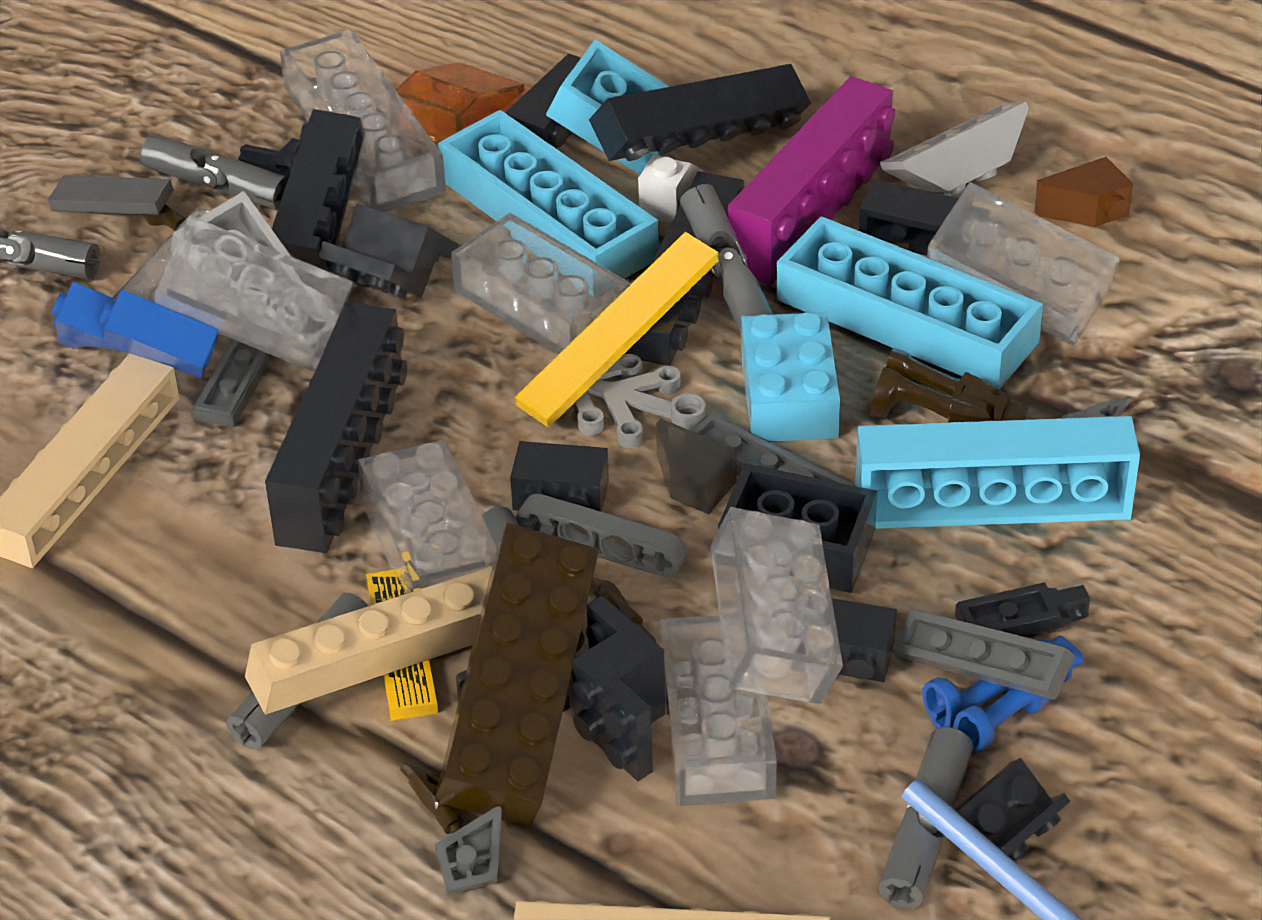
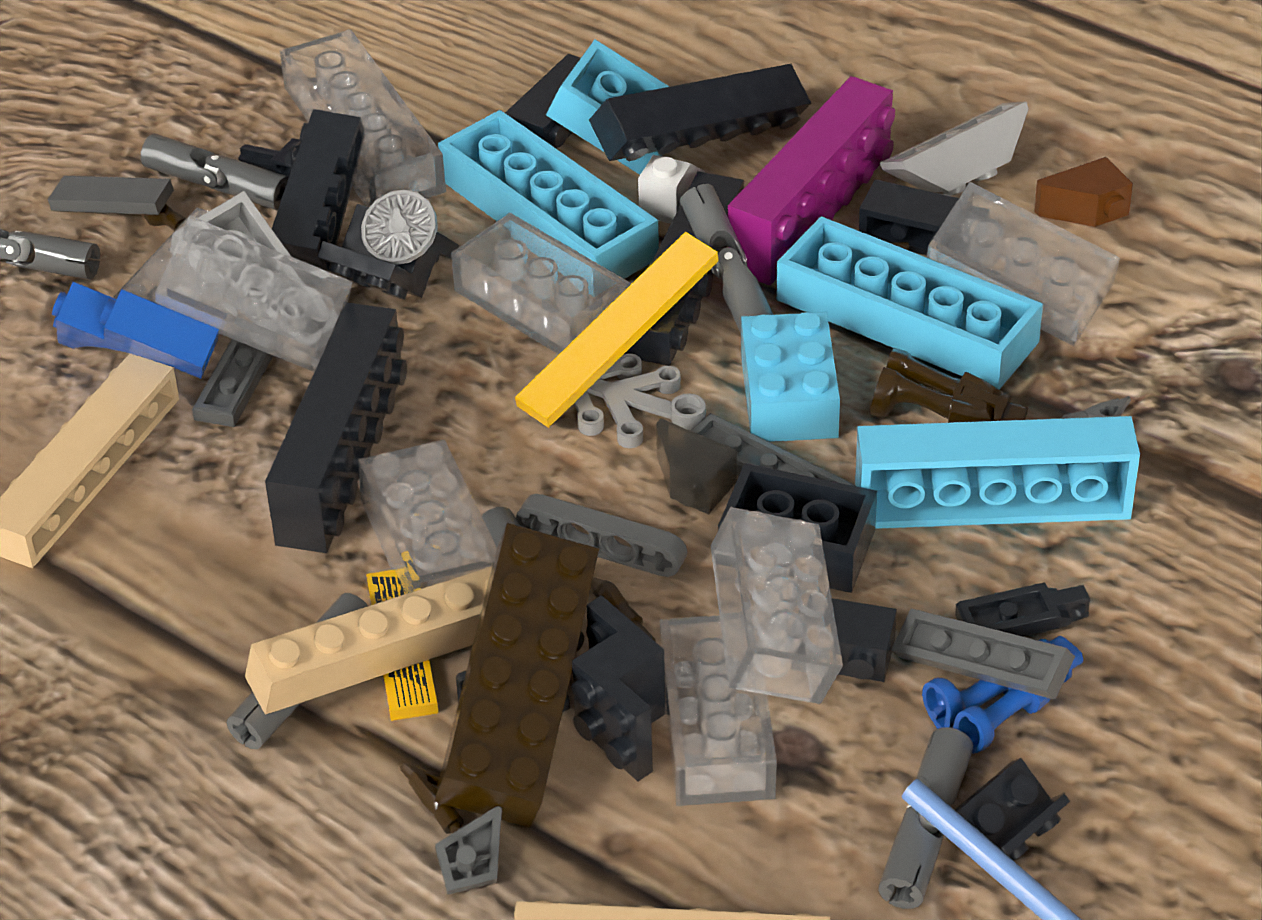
(399, 227): none -> light grey wheel
(455, 97): clear orange slope -> none
(560, 472): black brick -> none

